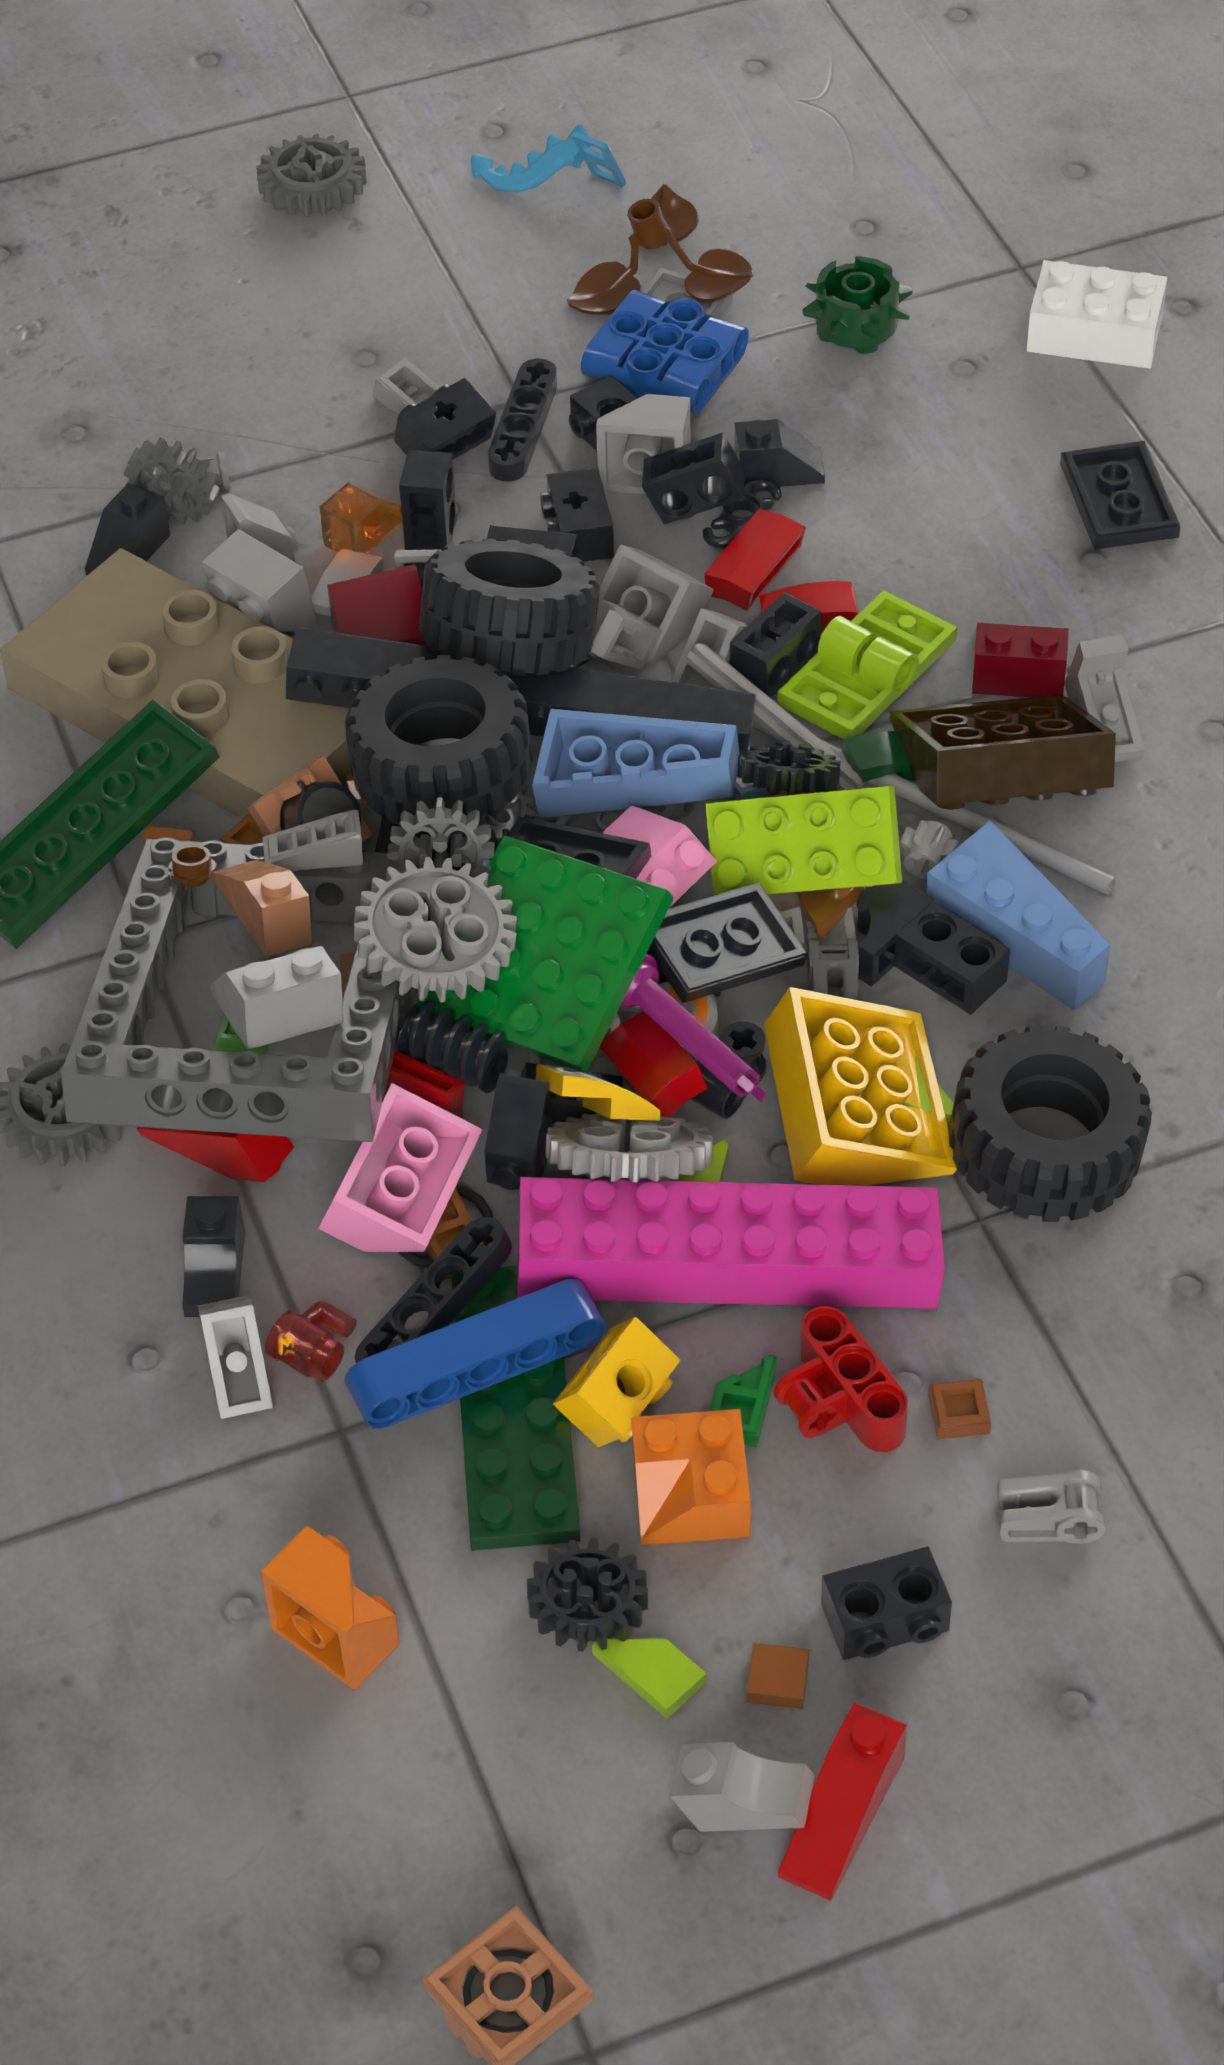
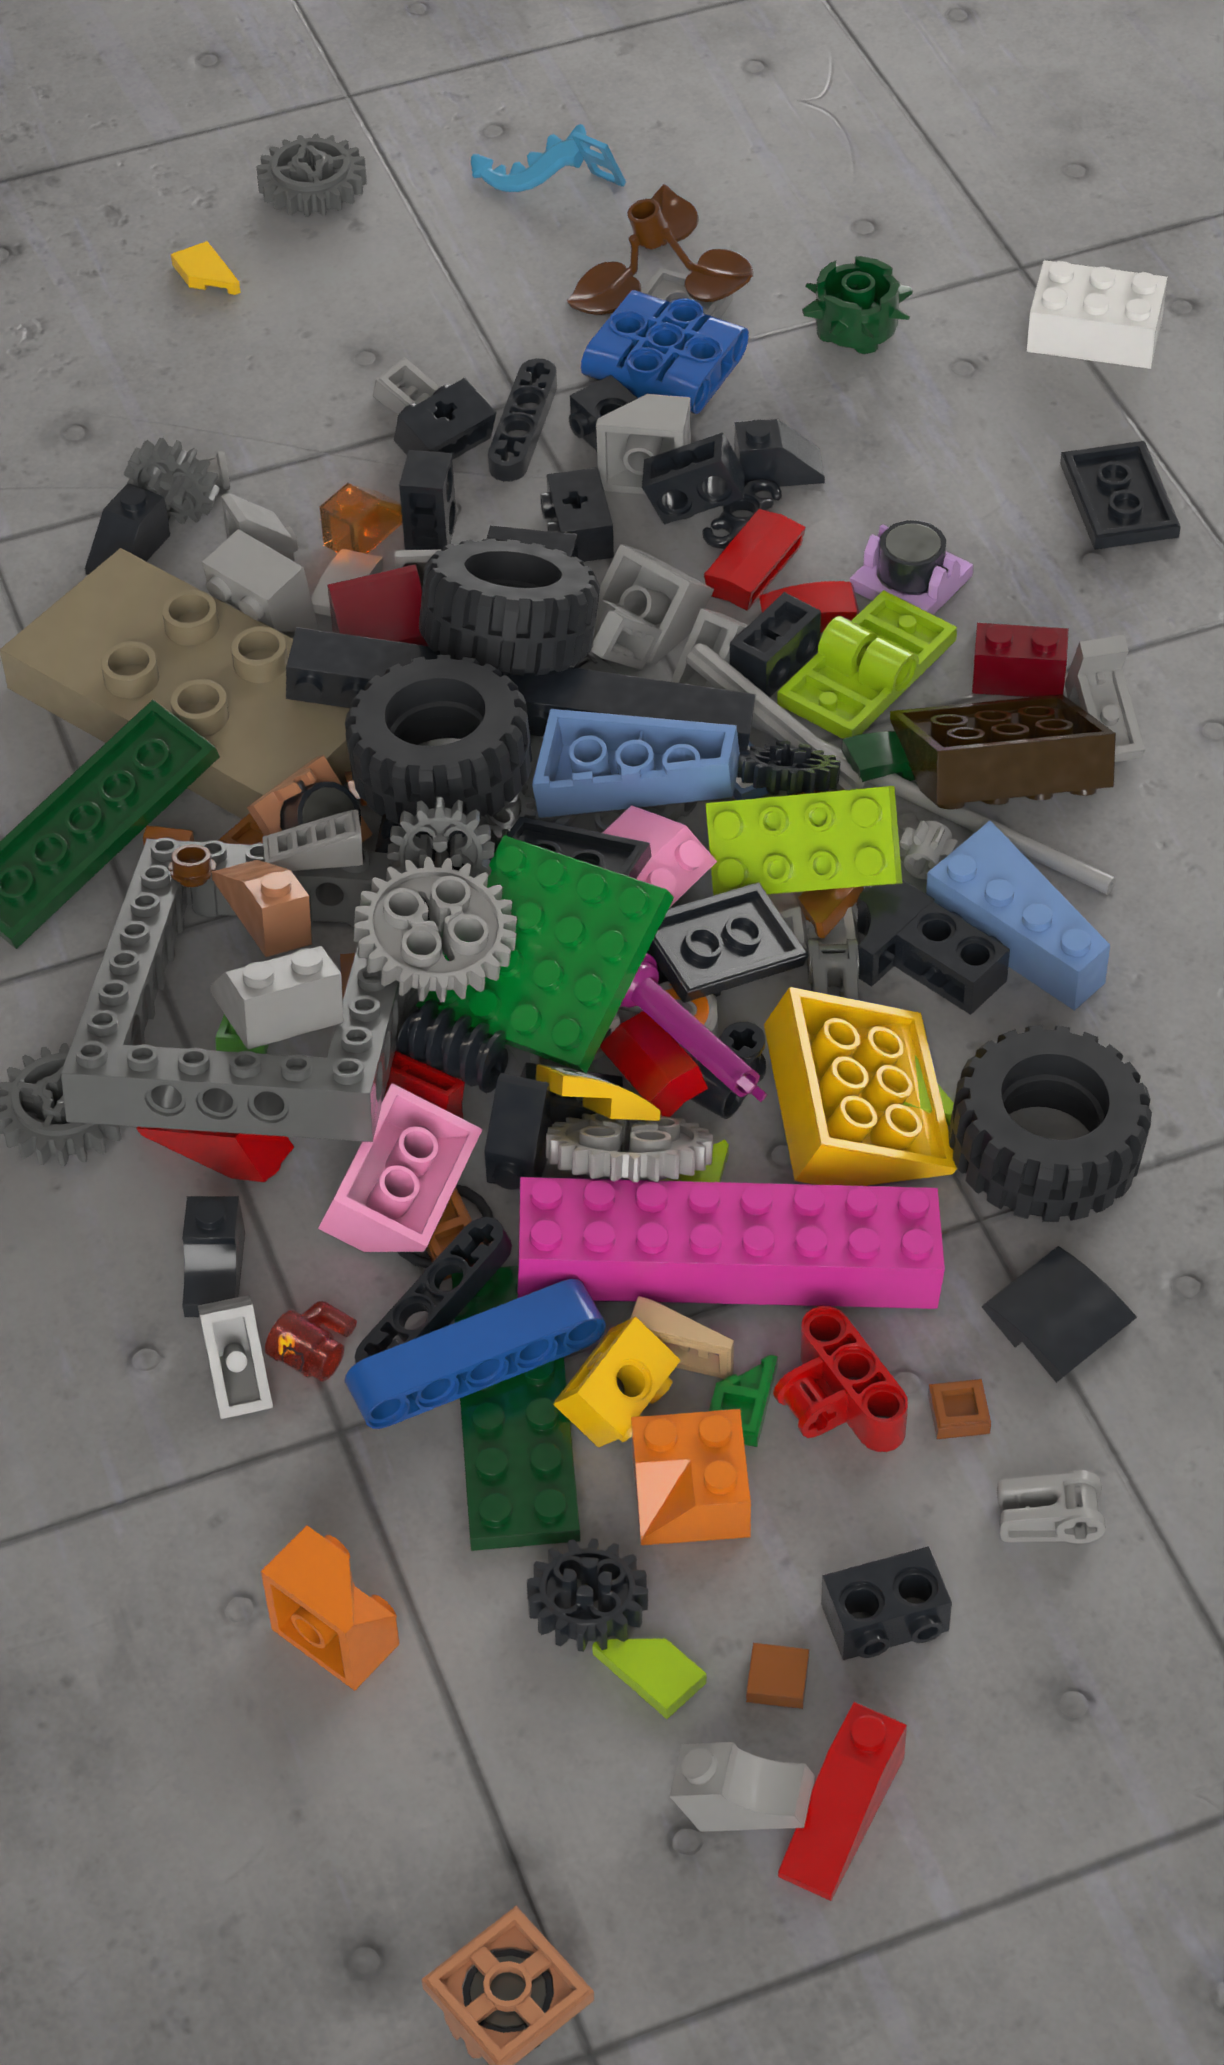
(203, 267): none -> yellow tile
(687, 1339): none -> tan slope
(912, 563): none -> piece
(1059, 1312): none -> black slope

